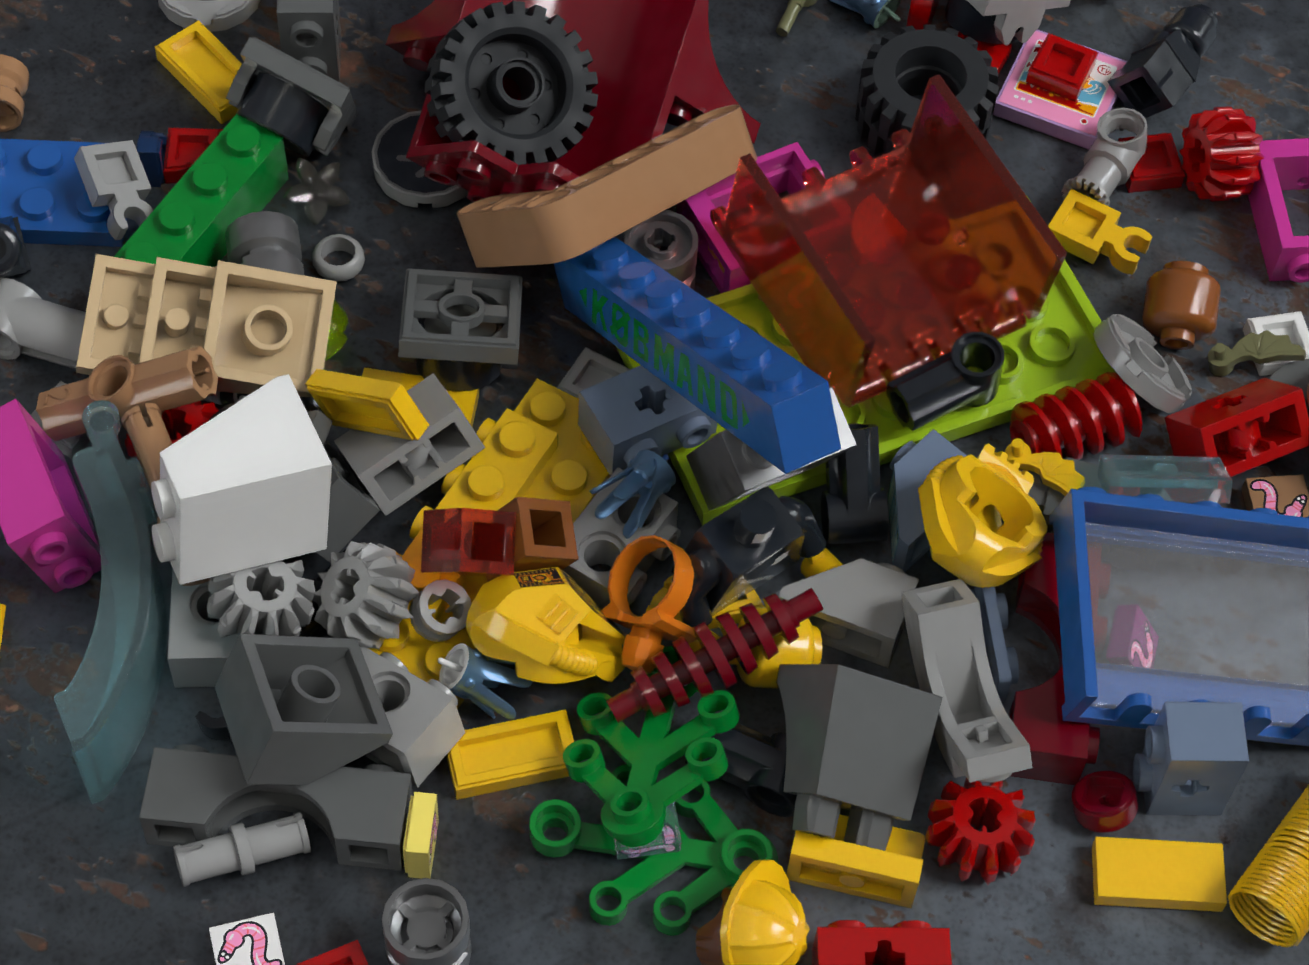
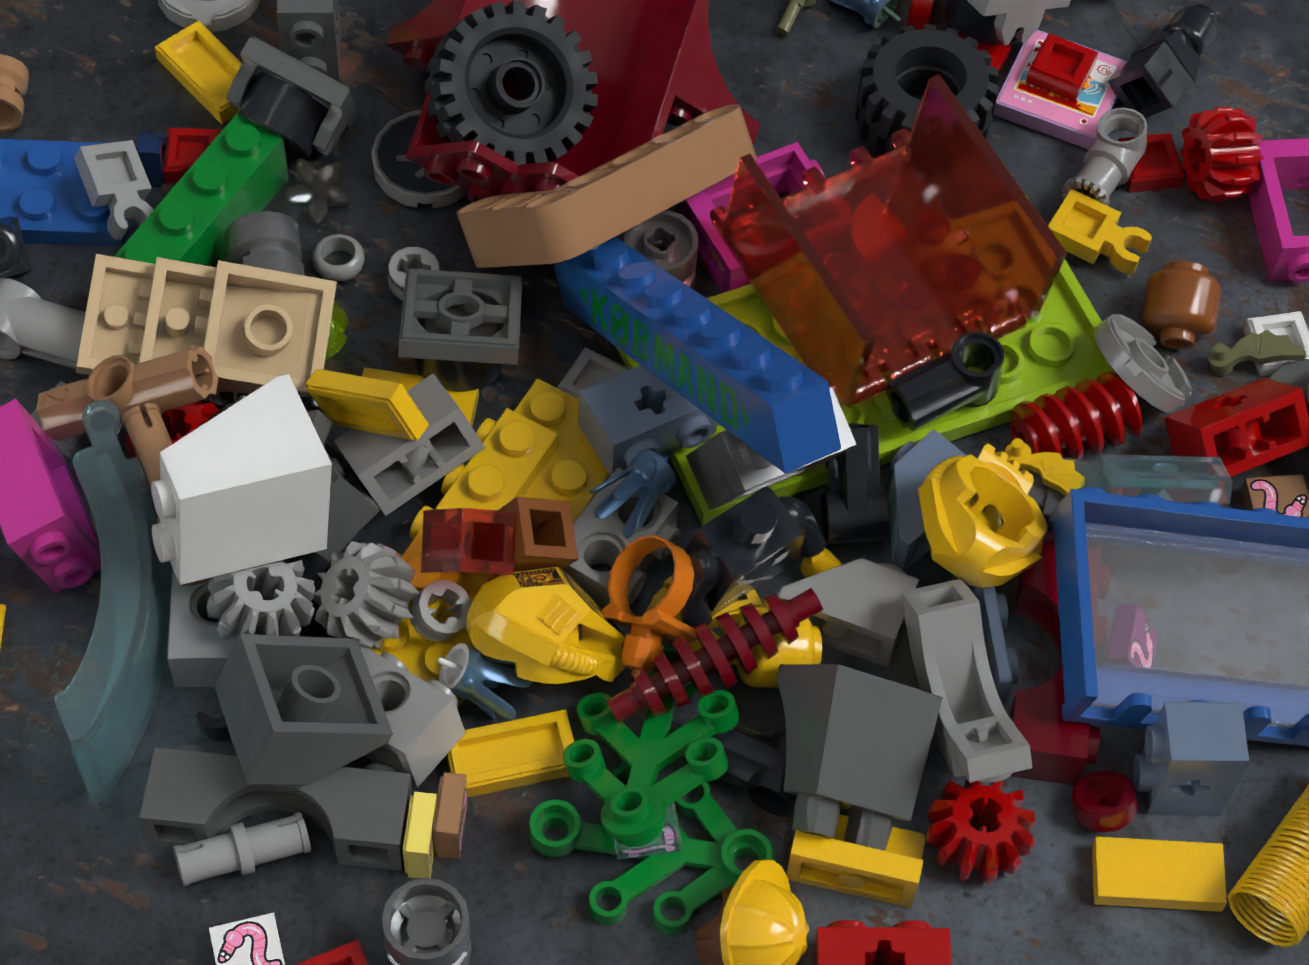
(408, 258): none -> light grey bush
(450, 815): none -> medium nougat tile

